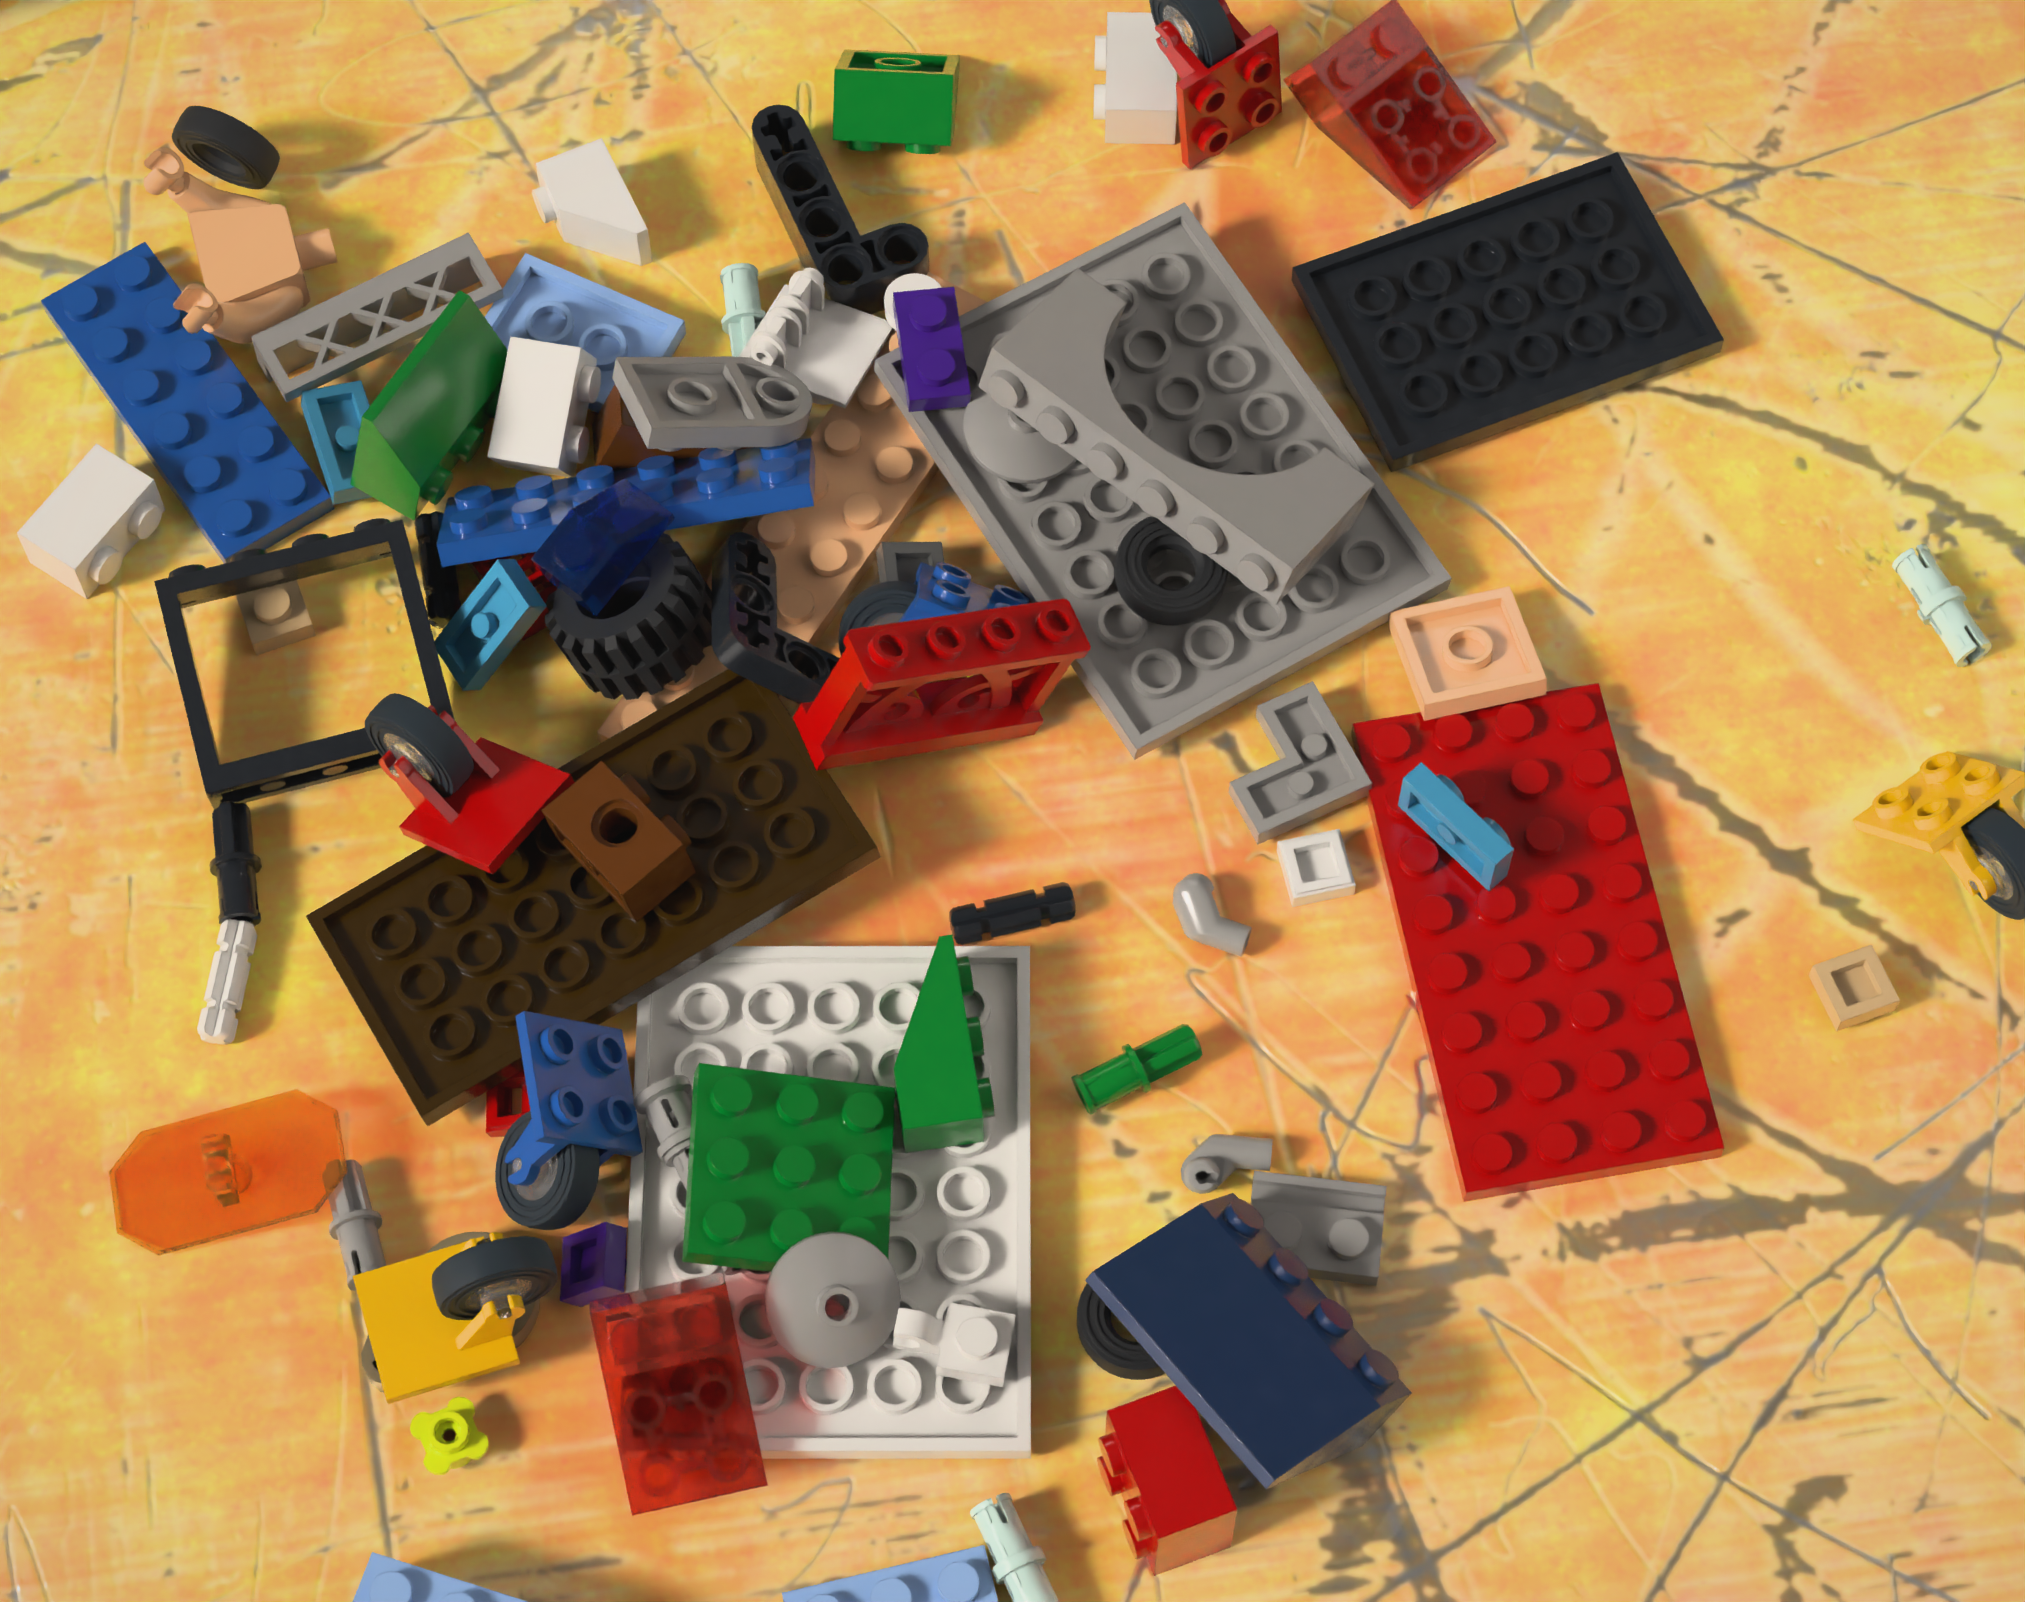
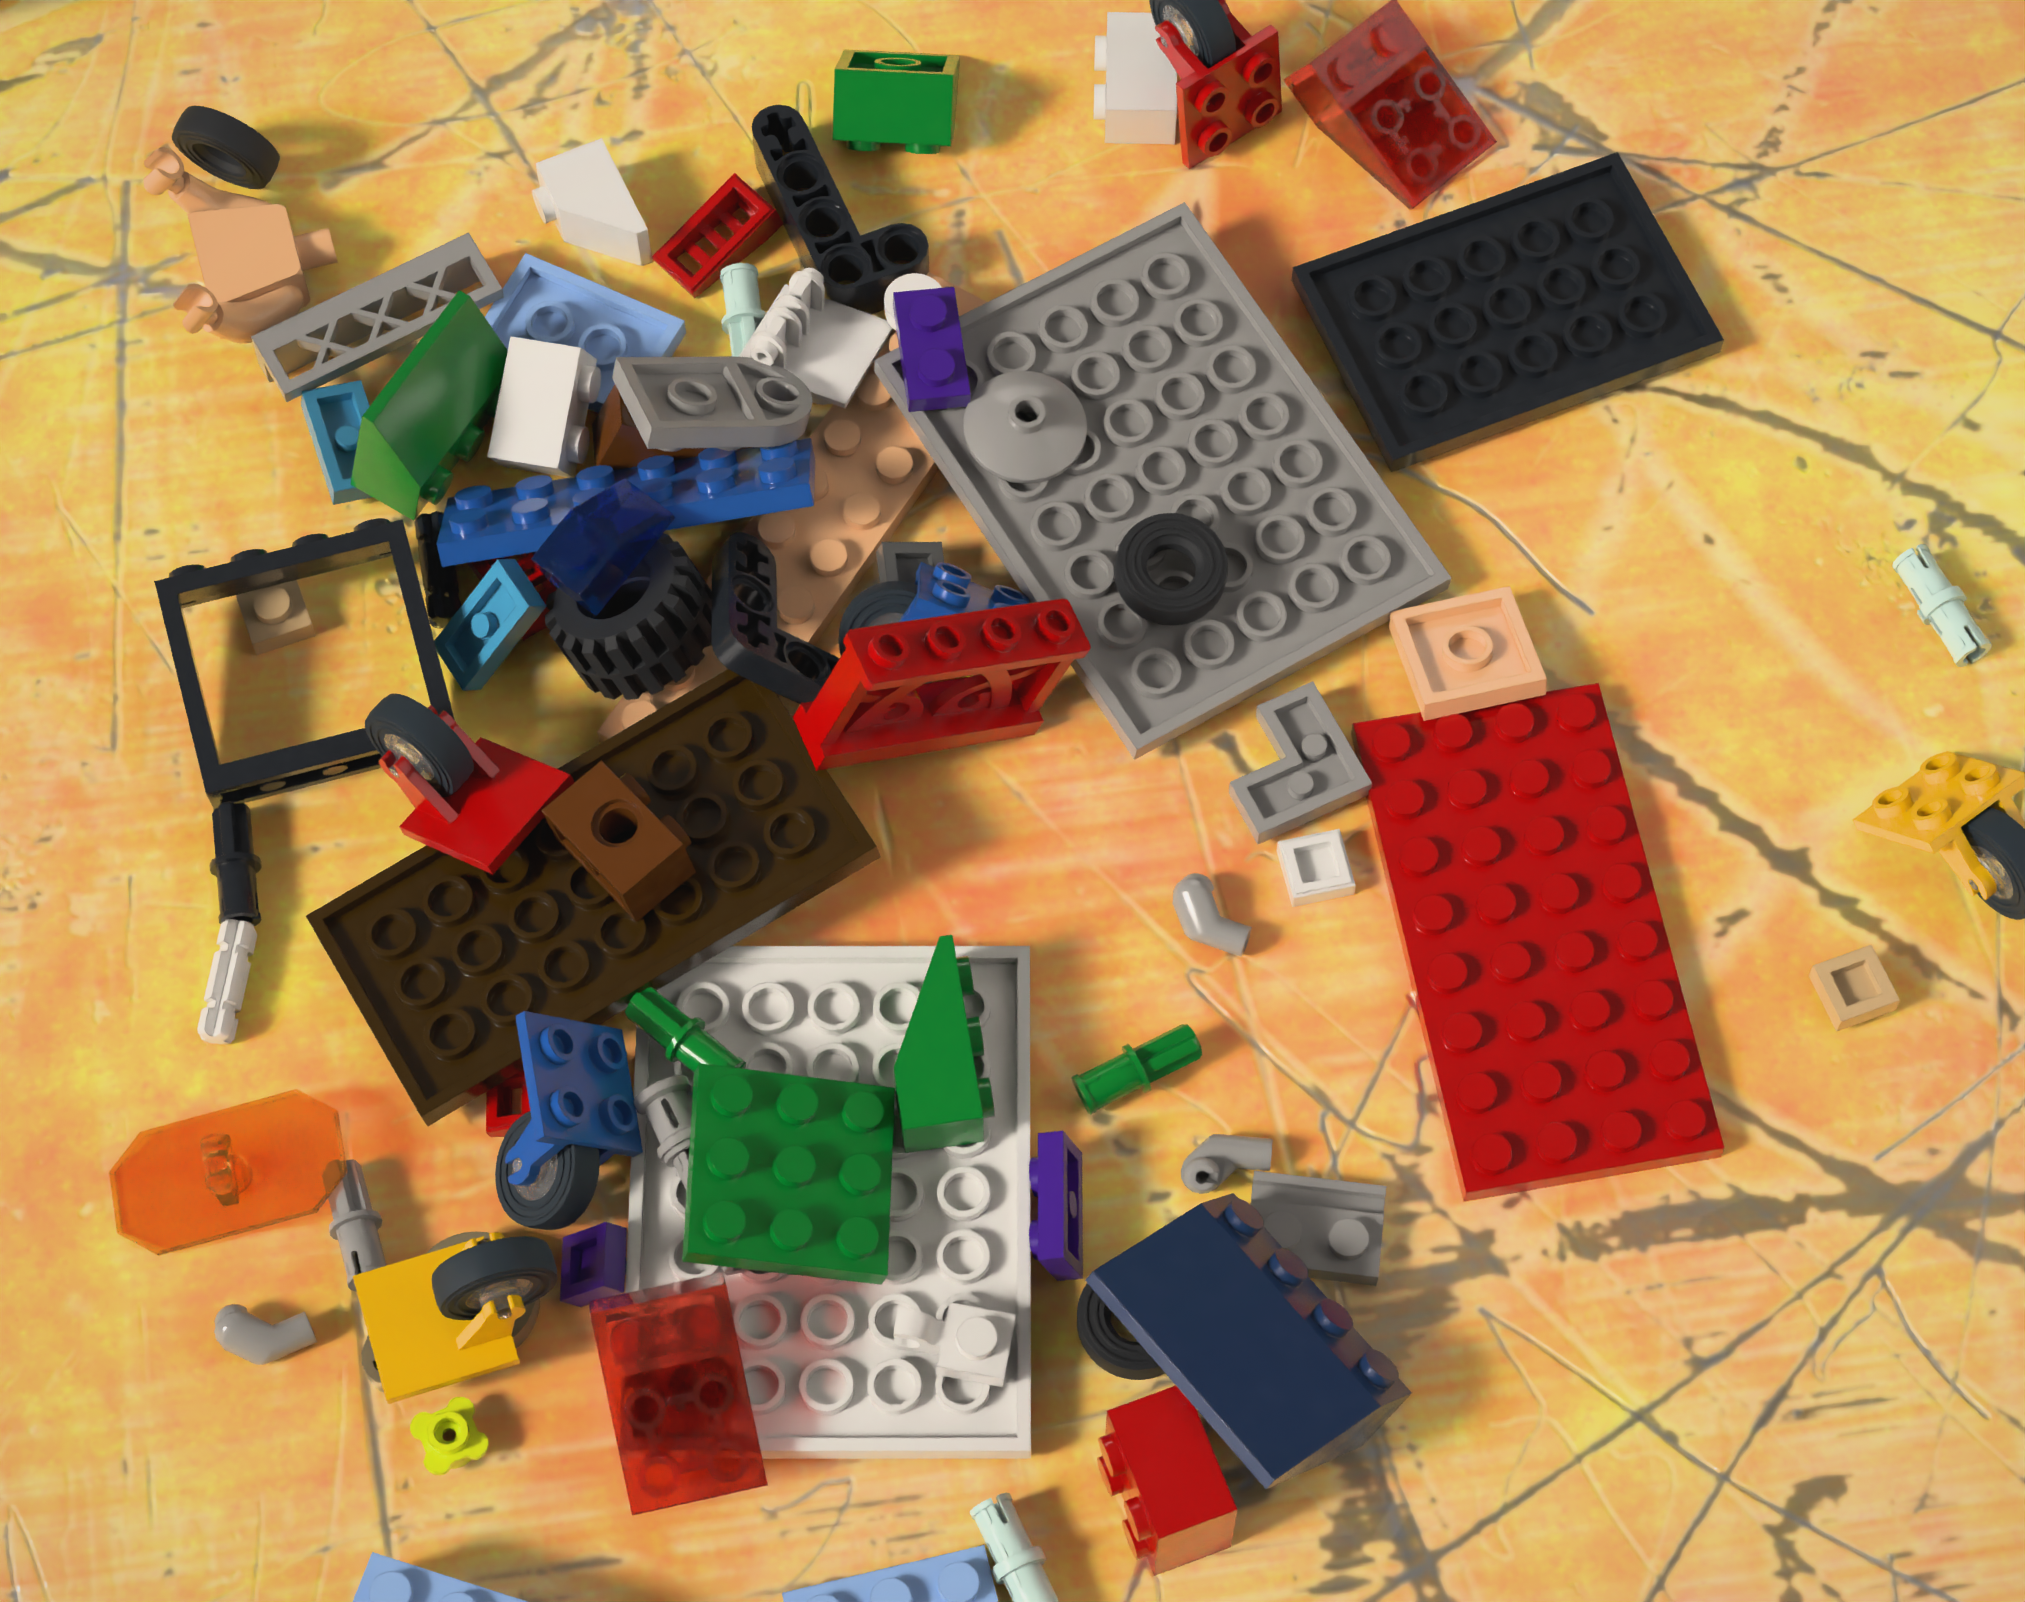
(92, 521): white brick -> none
(187, 406): blue plate -> none
(258, 1340): none -> light grey arm
(677, 1033): none -> green axle
(718, 209): none -> red slope
(812, 1274): light grey dish -> none
(1012, 913): black axle -> none
(1057, 1183): none -> dark purple plate
(1252, 525): light grey arch -> none
(1441, 812): dark azure plate -> none

